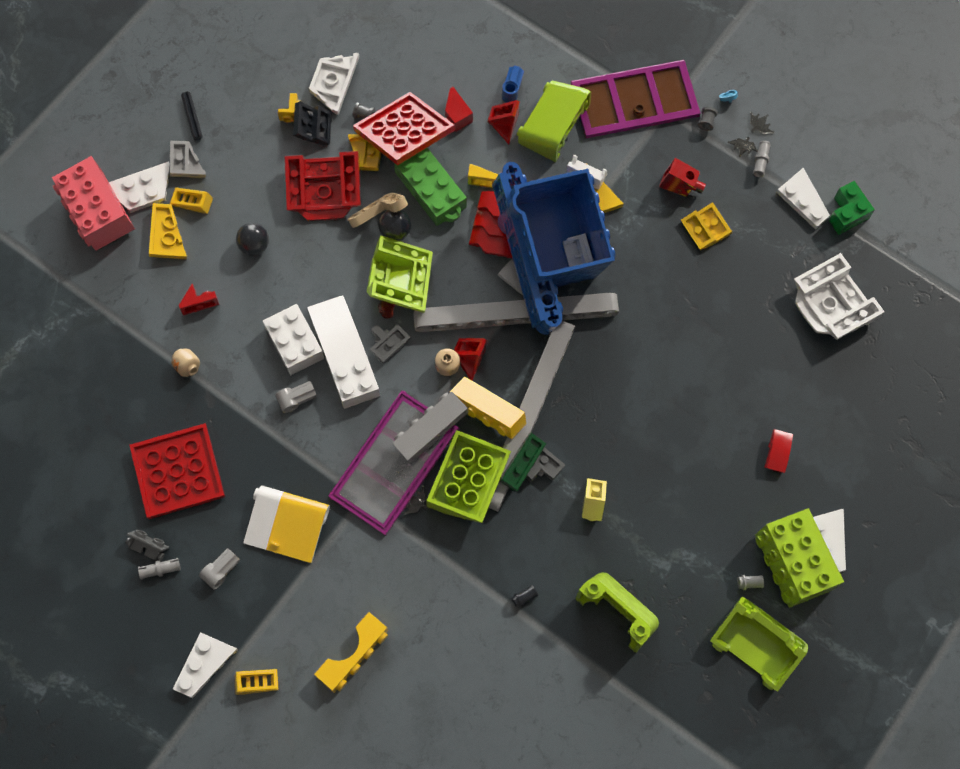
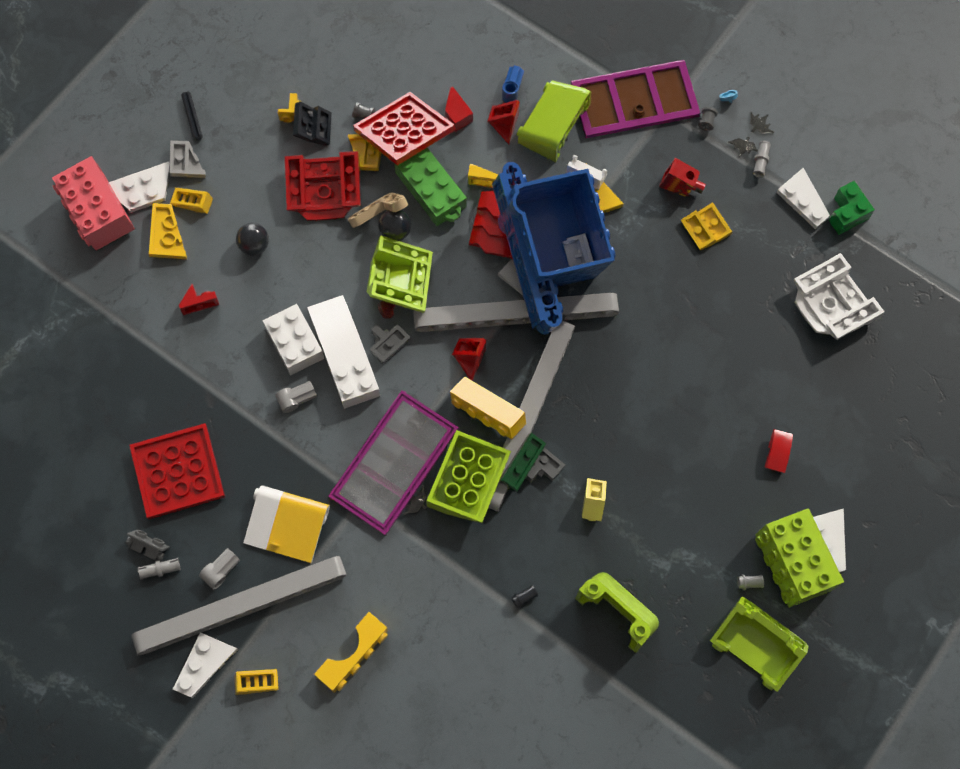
(185, 362): tan head -> none
(238, 605): none -> light grey beam
(333, 79): white wing -> none
(430, 427): light grey brick -> none
(447, 362): tan head -> none

